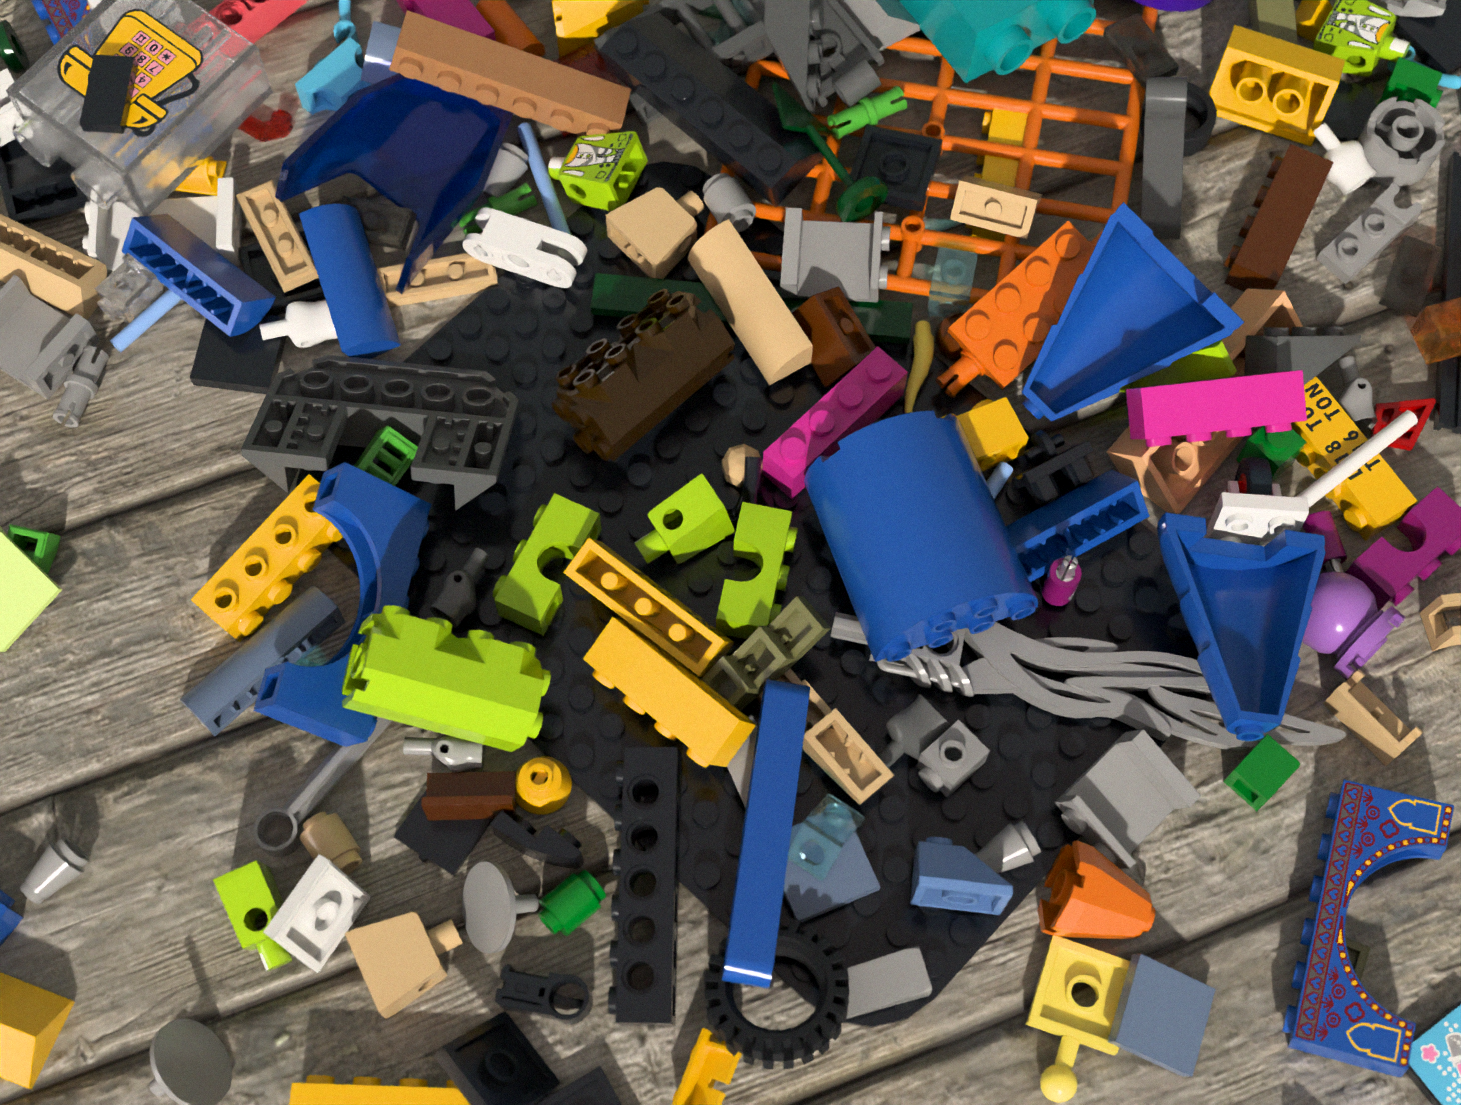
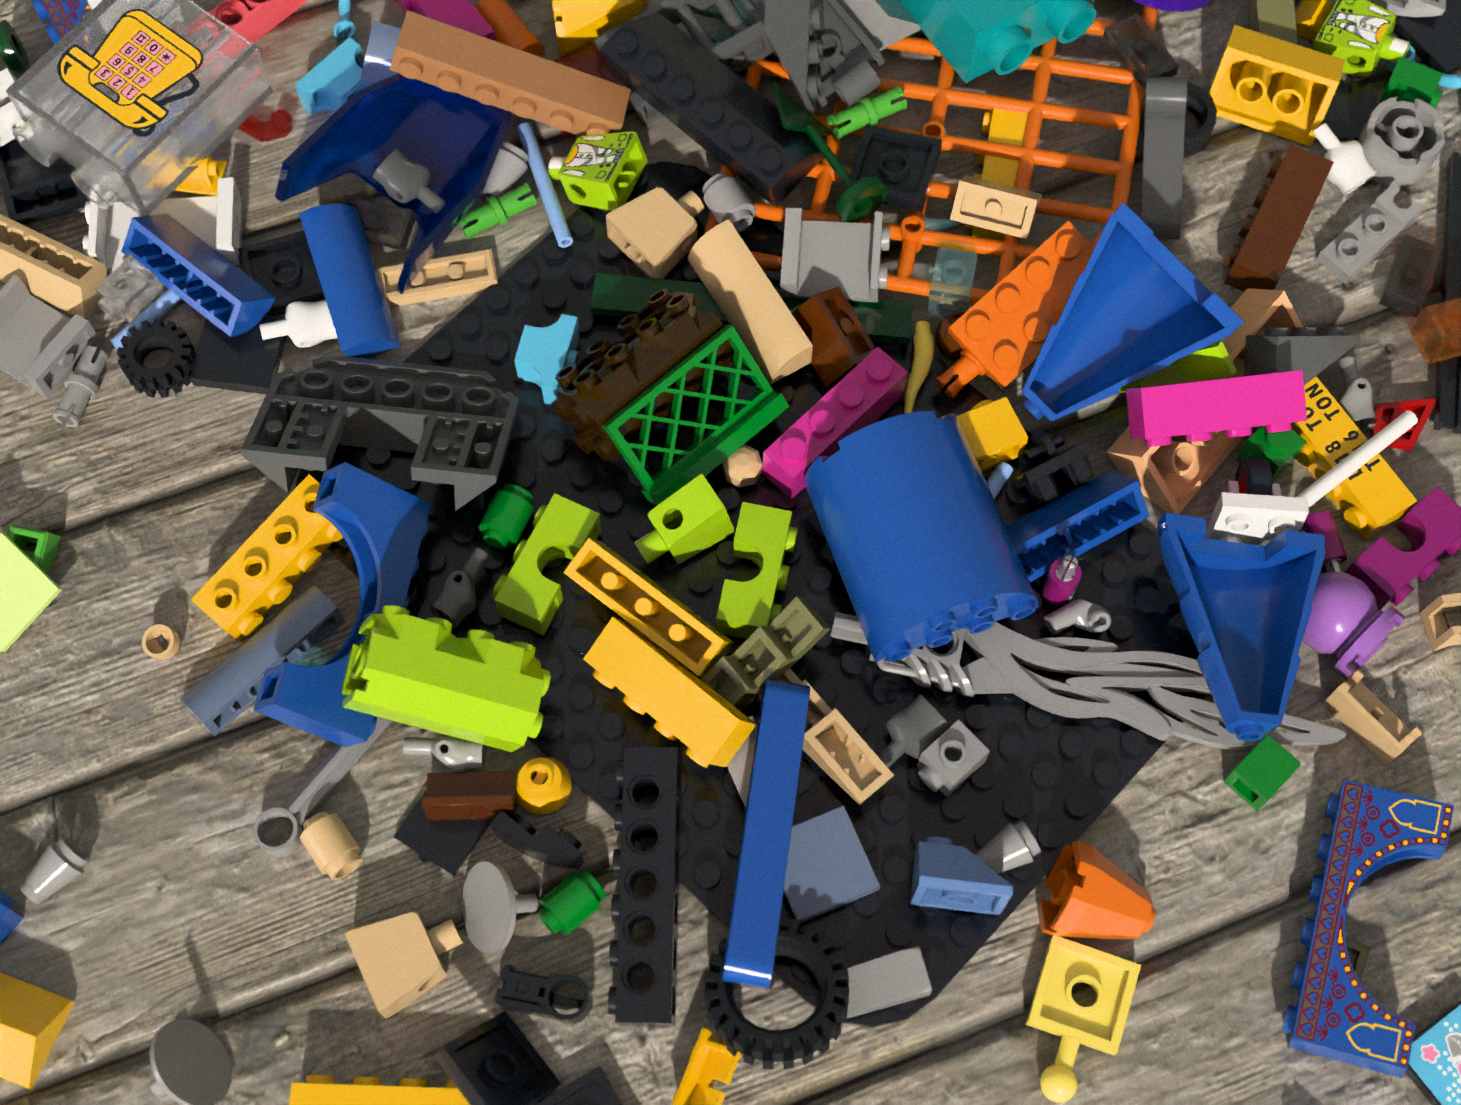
(108, 94): black tile -> none
(151, 339): none -> black tyre
(155, 648): none -> tan hinge
(247, 895): lime torso -> none
(278, 236): tan tile -> none
(317, 913): white tile -> none
(395, 442): bright green slope -> none
(407, 180): none -> dark grey piece
(507, 516): none -> green brick
(525, 248): white piece -> none
(546, 352): none -> medium azure brick
(708, 448): none -> green fence
(751, 489): black bar -> none
(830, 827): clear light blue bracket -> none
(1078, 614): none -> light grey arm
(1125, 797): light grey panel -> none
(1161, 1015): sand blue tile -> none

